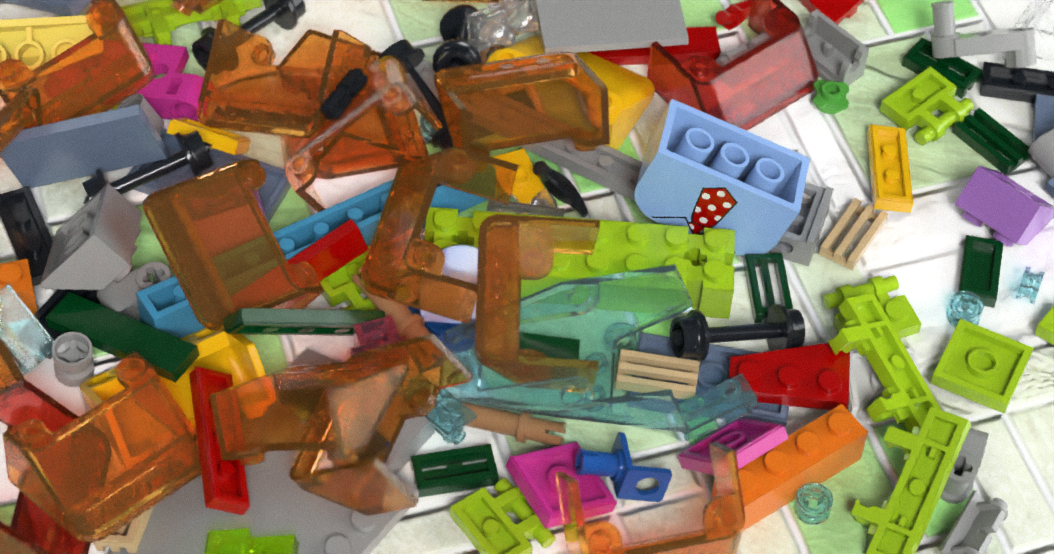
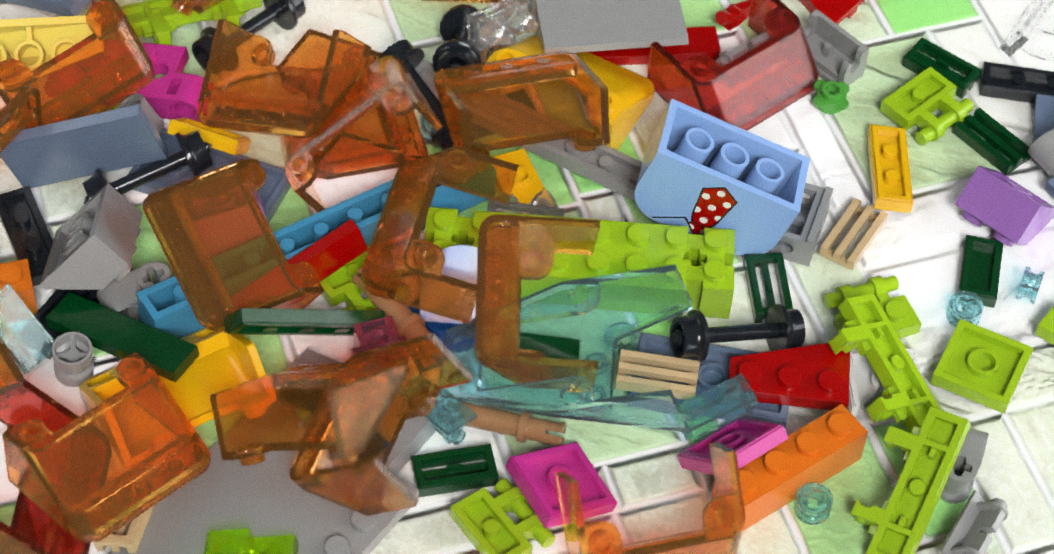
(222, 479): red tile -> none
(342, 98): black piece -> none
(560, 187): black bar -> none
(621, 471): blue bracket -> none
(1015, 43): light grey beam -> none

